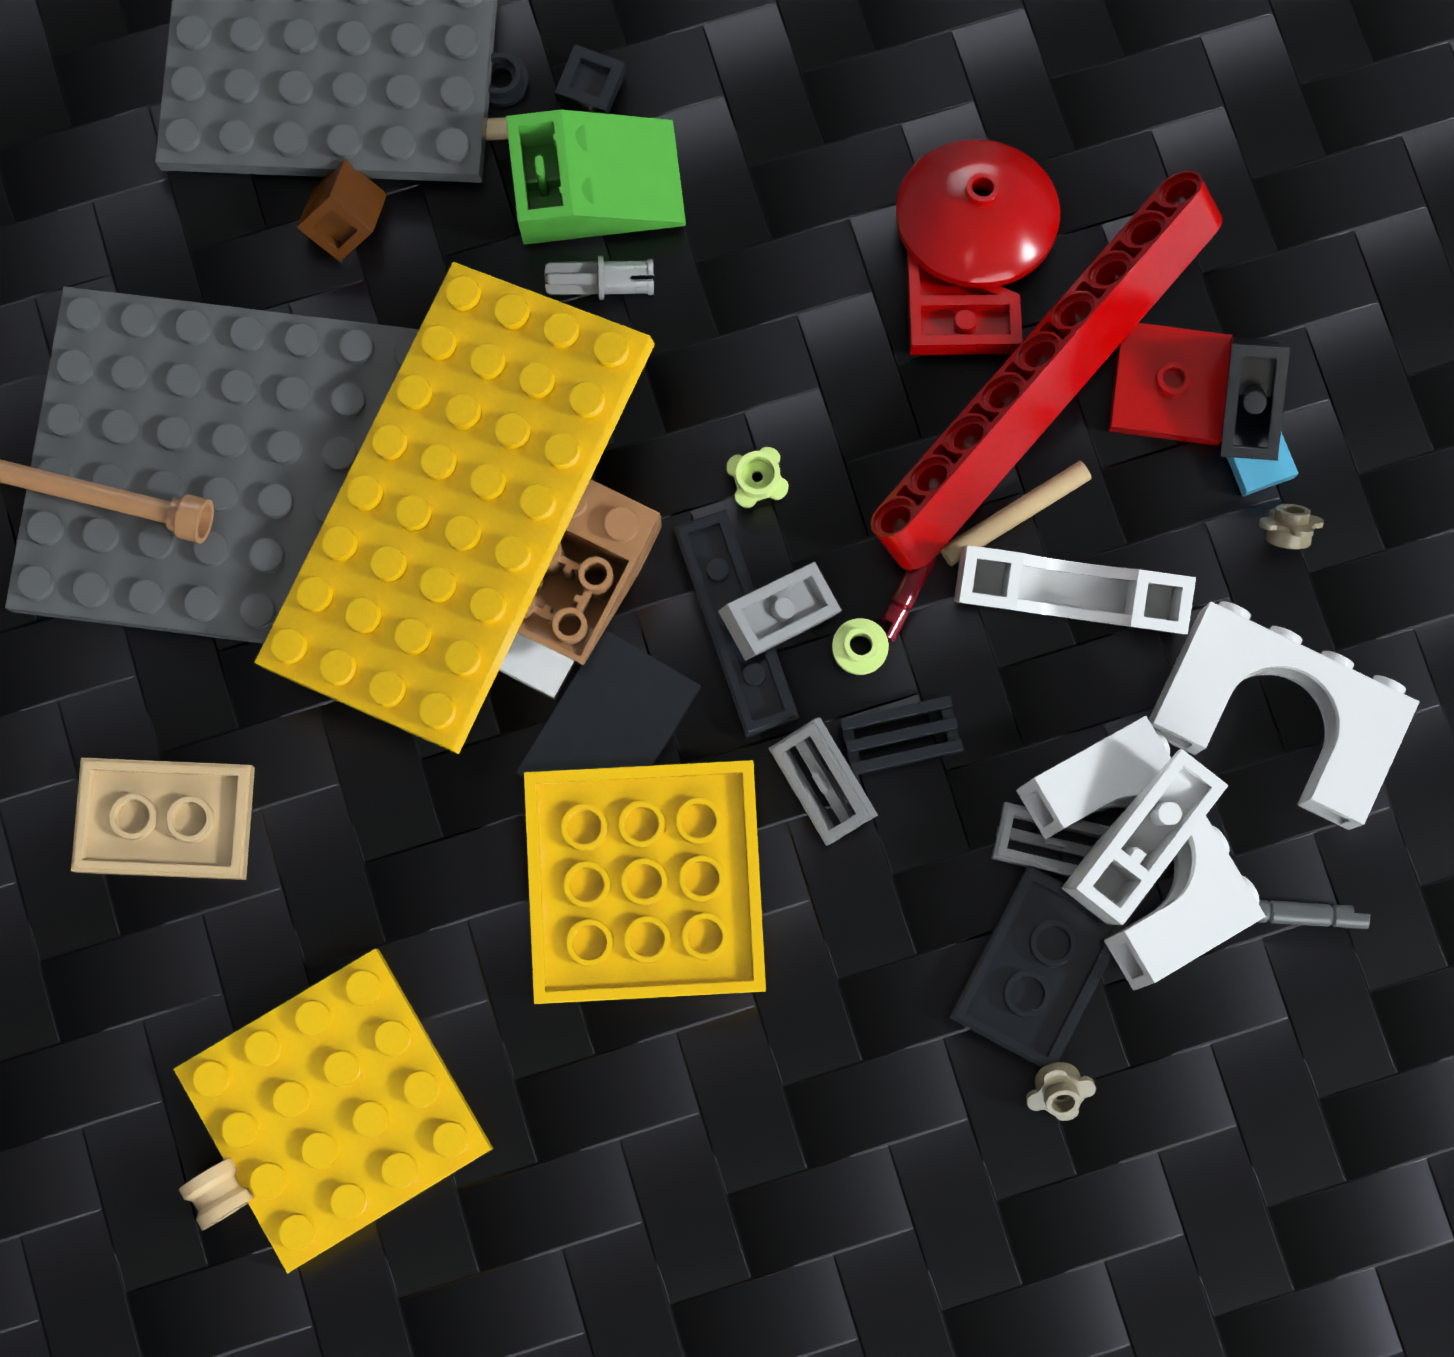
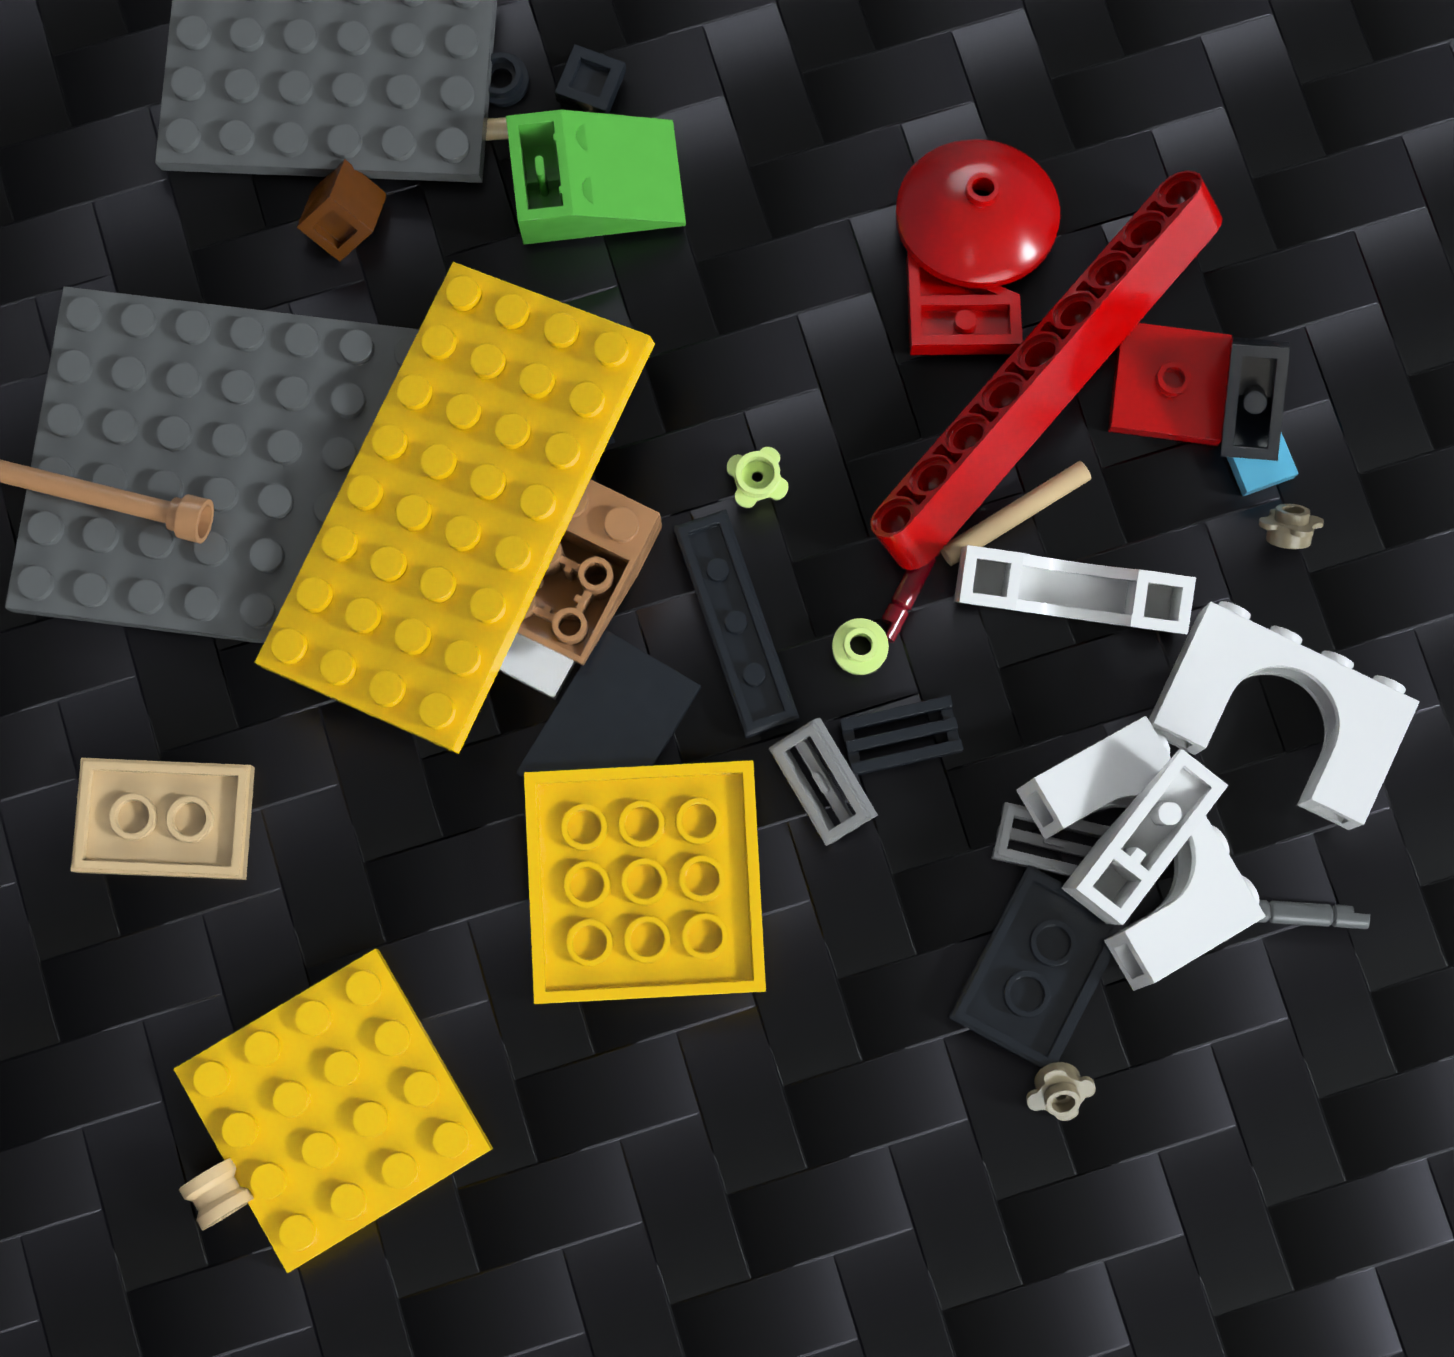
(598, 277): light grey axle -> none
(779, 611): light grey plate -> none

